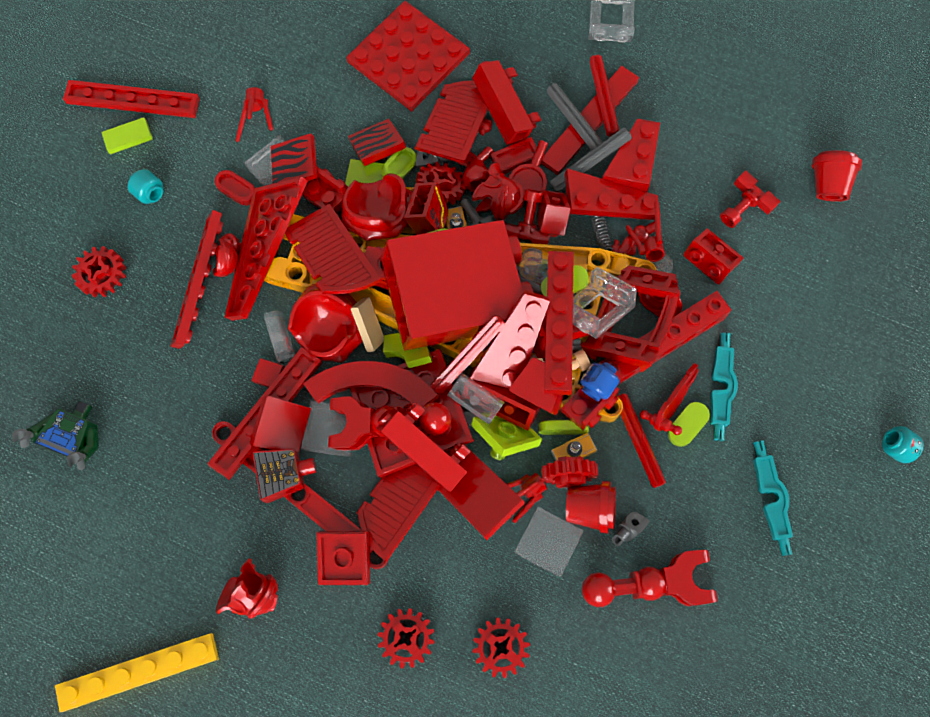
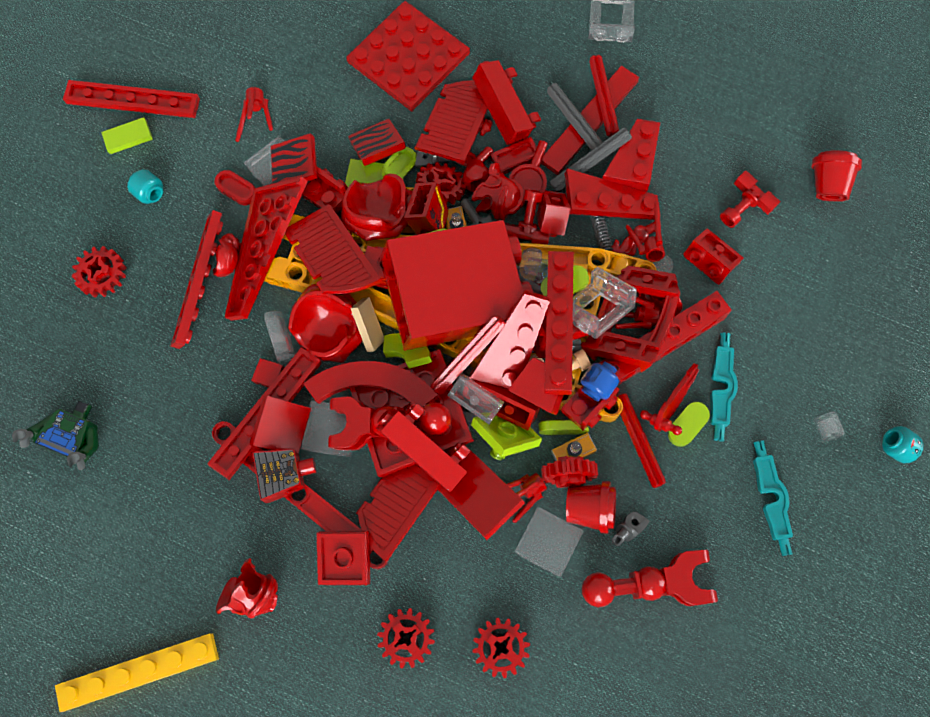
(645, 315): none -> red plant
(829, 426): none -> clear brick

